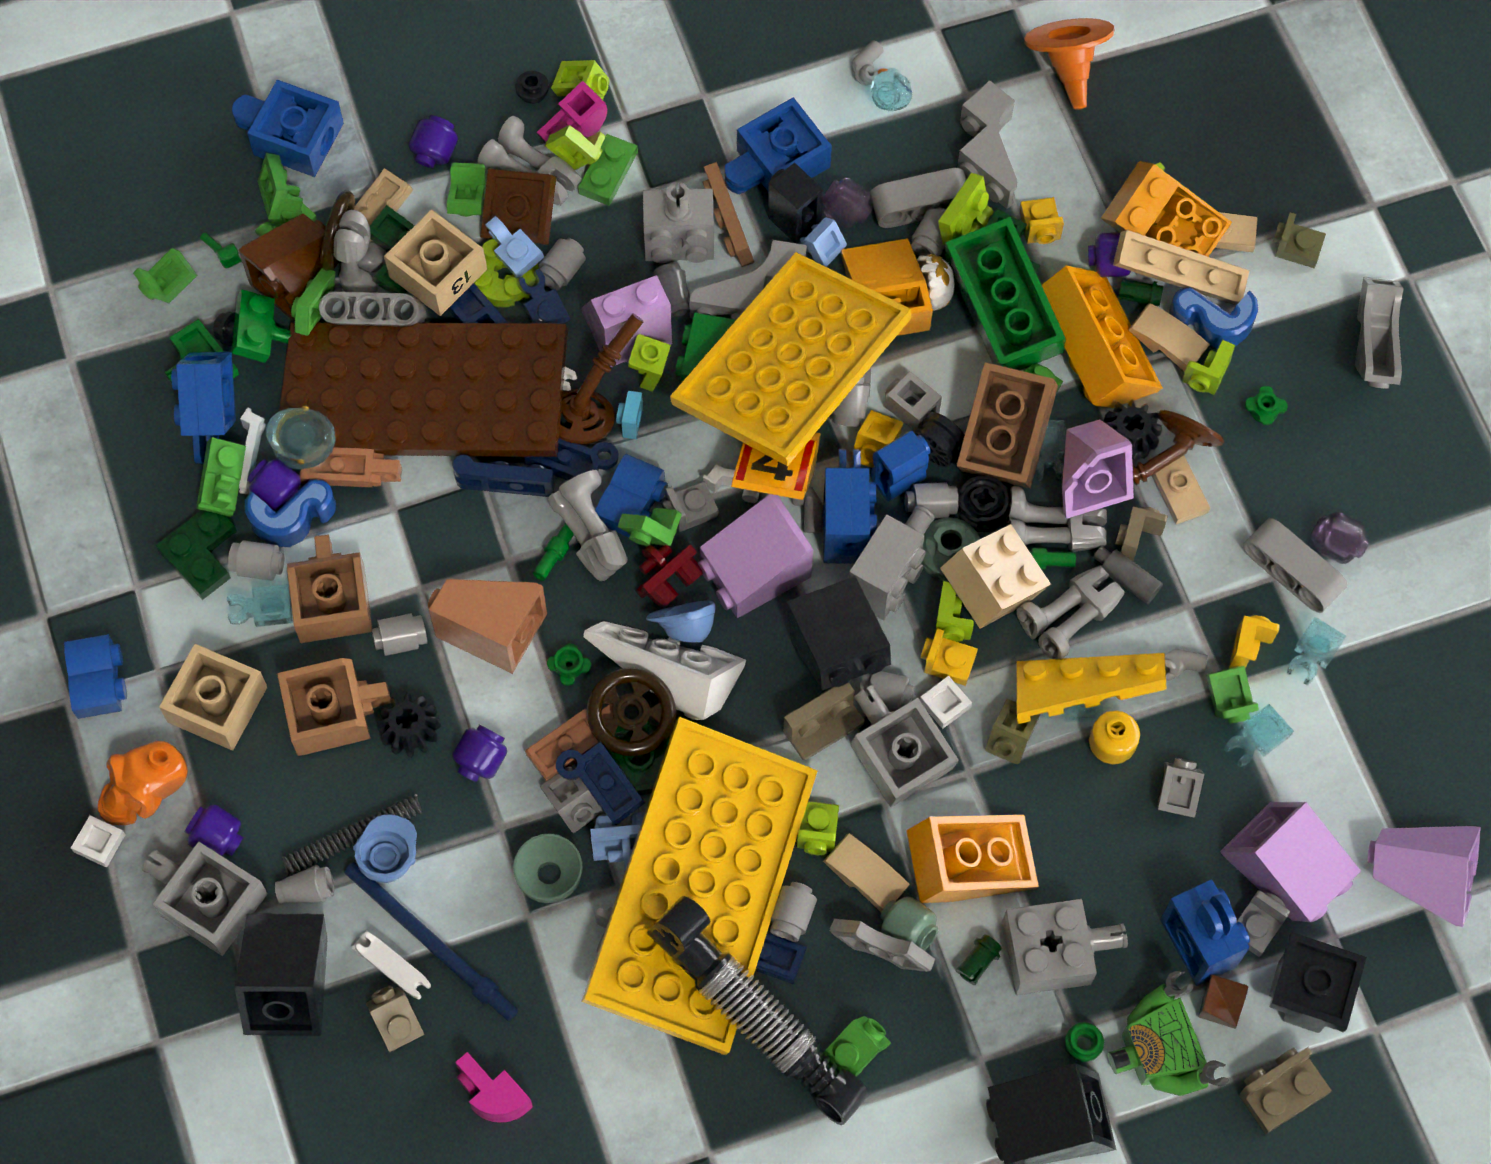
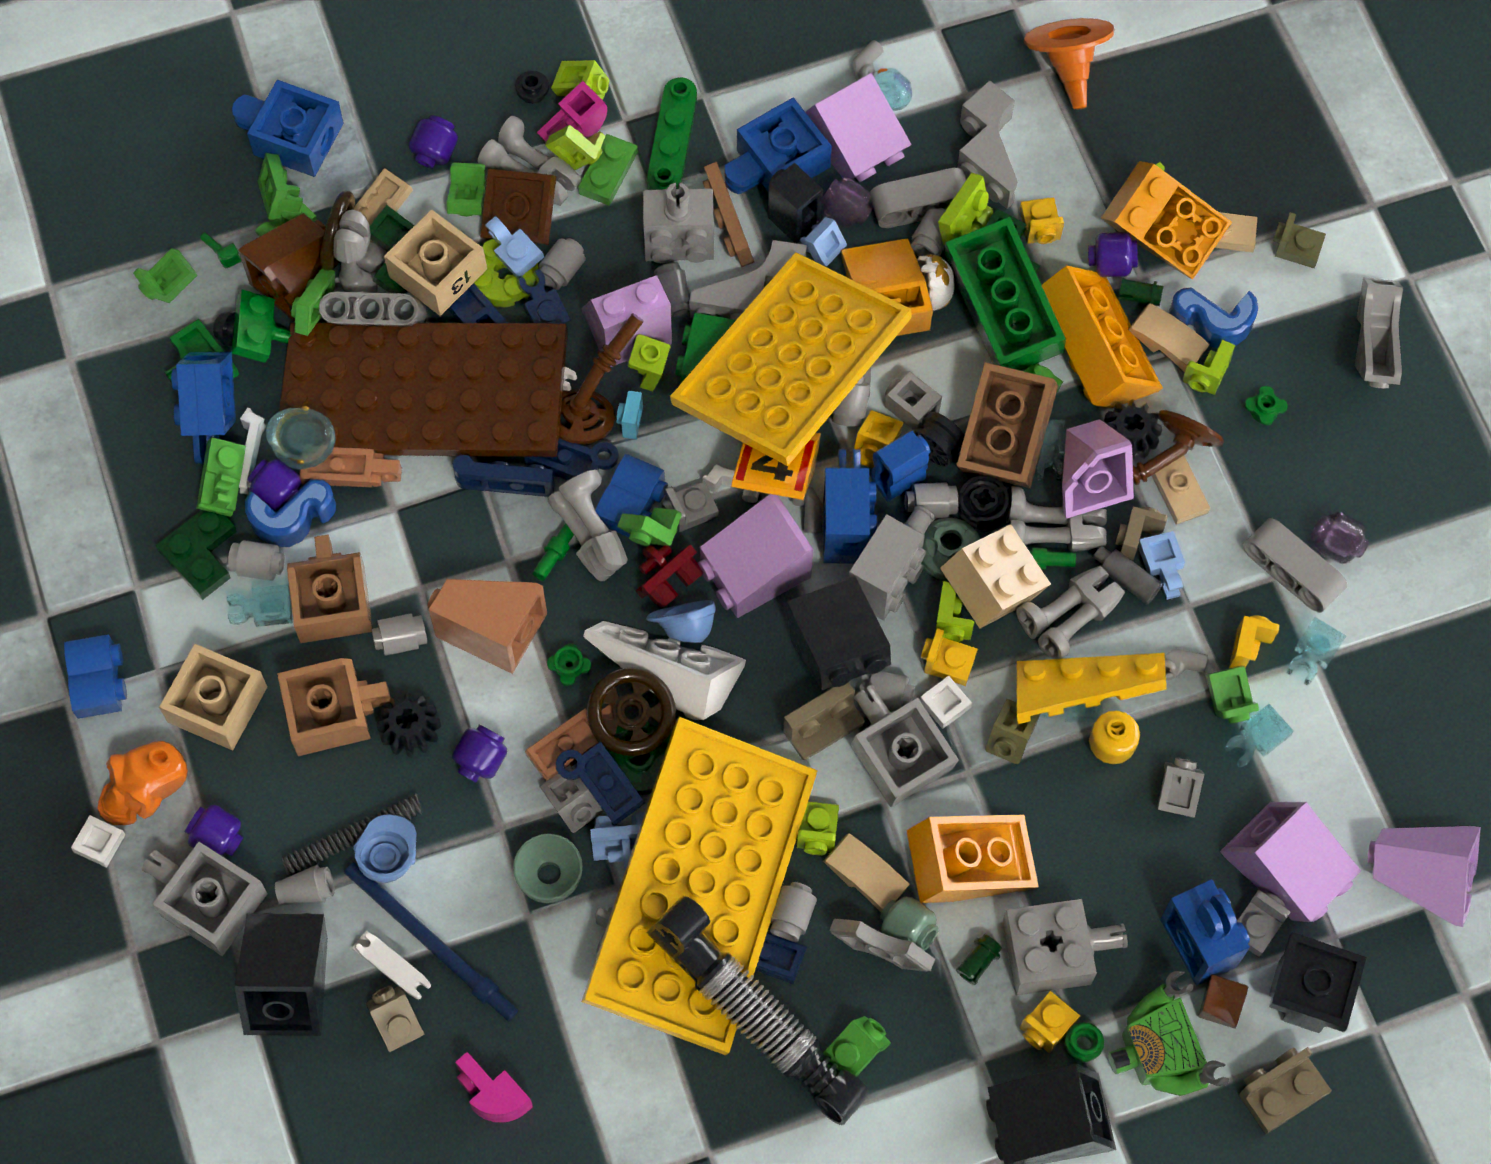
(672, 134): none -> green plate
(860, 129): none -> lavender slope
(1048, 1023): none -> yellow bracket
(1163, 558): none -> light blue plate
(1180, 267): tan plate -> none

